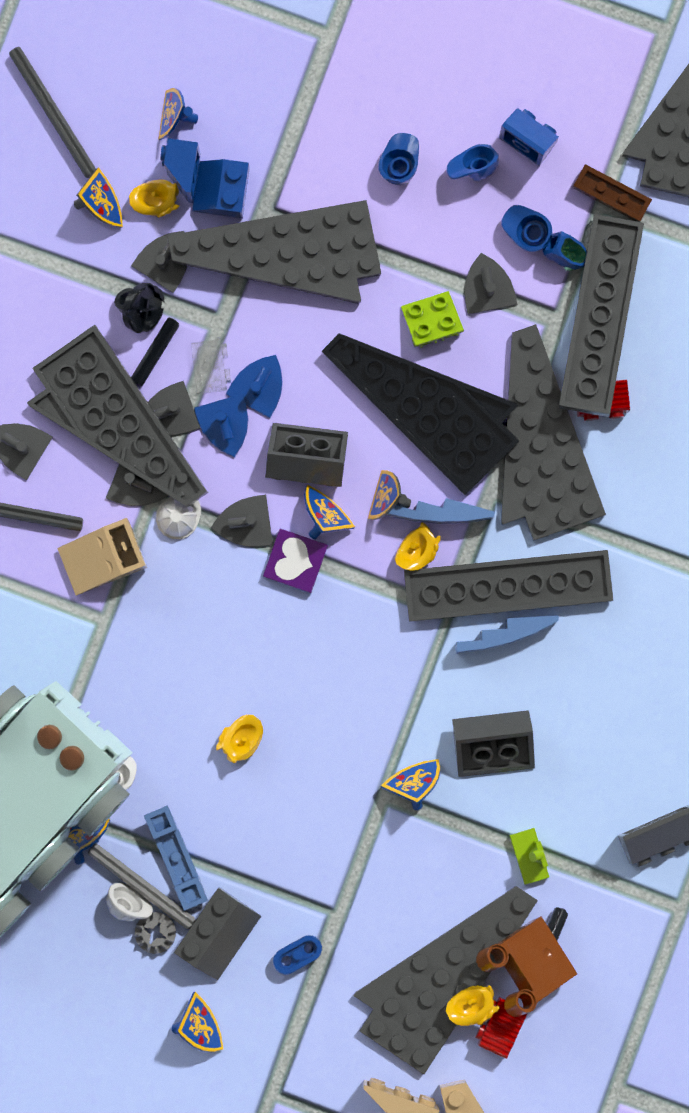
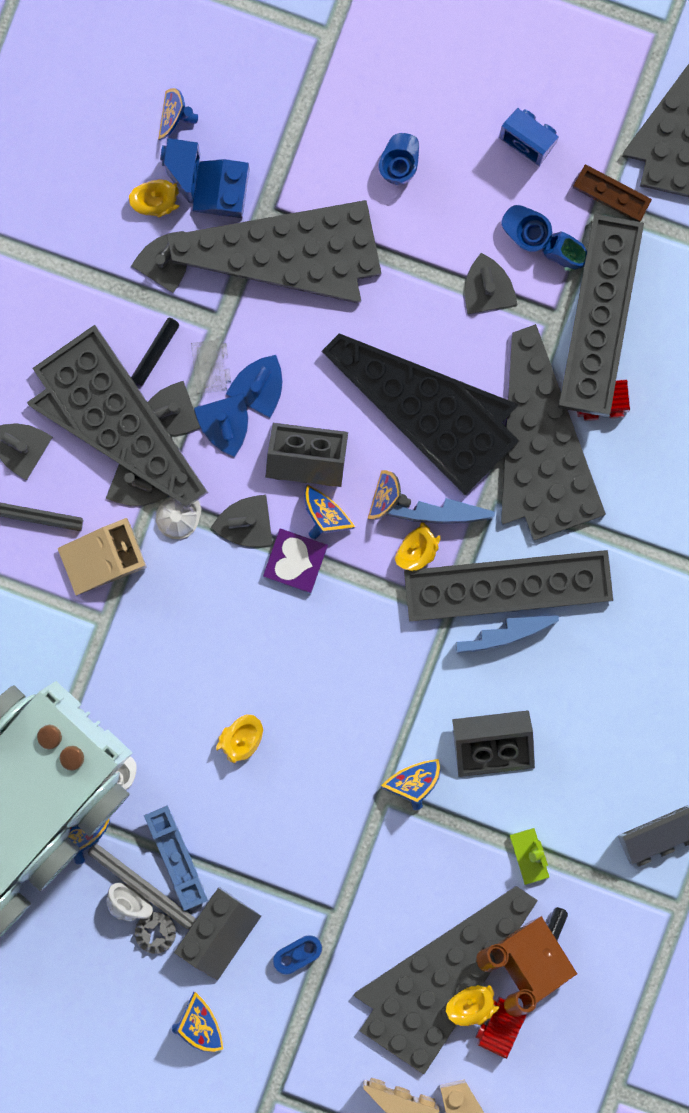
(52, 111): dark grey axle -> none
(100, 199): shield -> none
(140, 306): black tile -> none
(432, 319): lime hinge -> none
(476, 162): blue piece -> none

